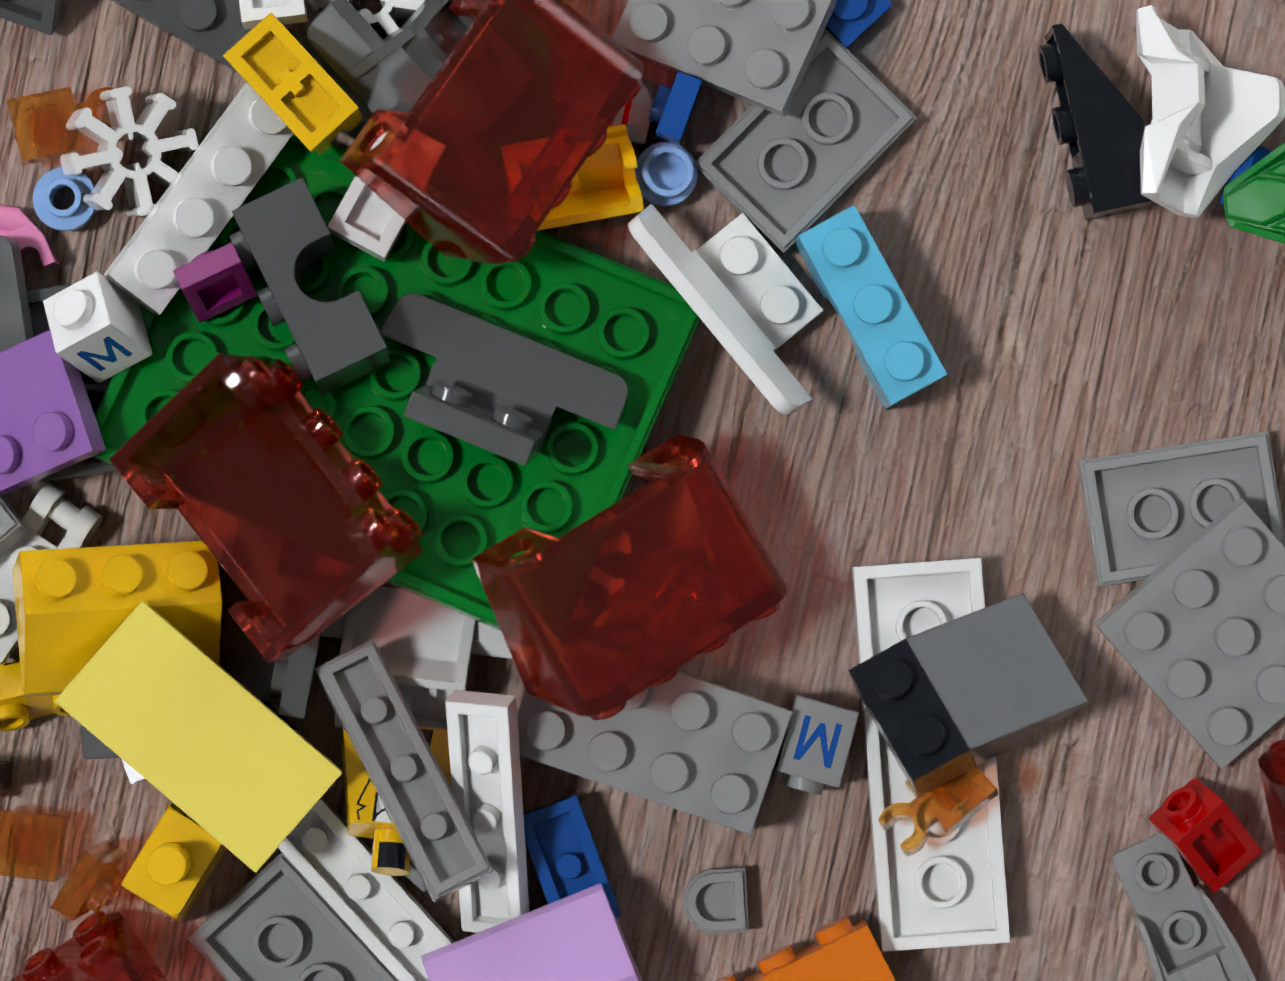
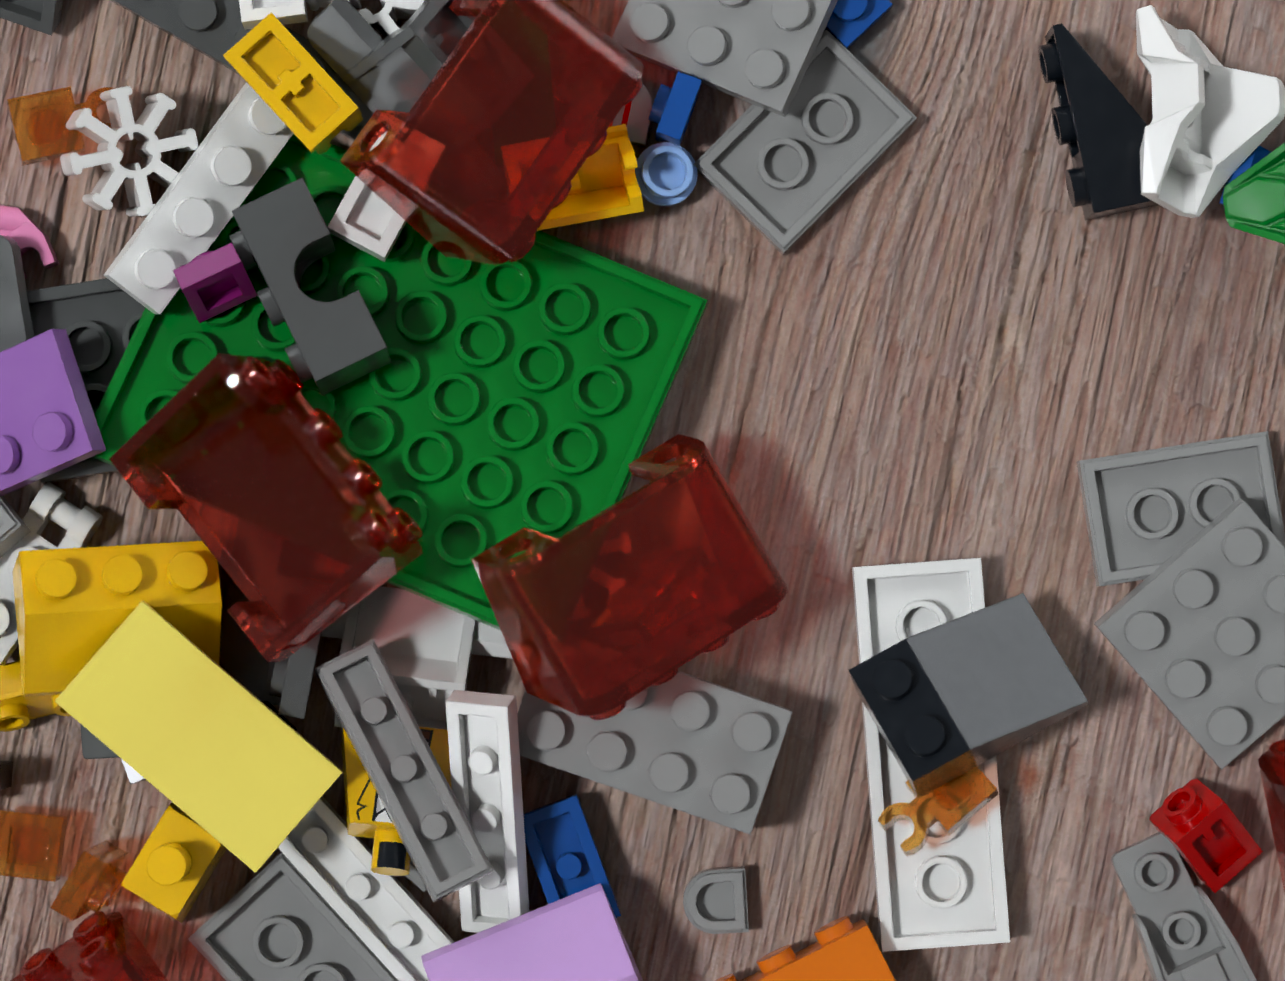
(68, 219): light blue plate -> none
(97, 327): white brick -> none
(496, 383): dark grey plate -> none
(740, 296): white plate -> none
(815, 744): light grey brick -> none
(871, 306): medium azure arch -> none

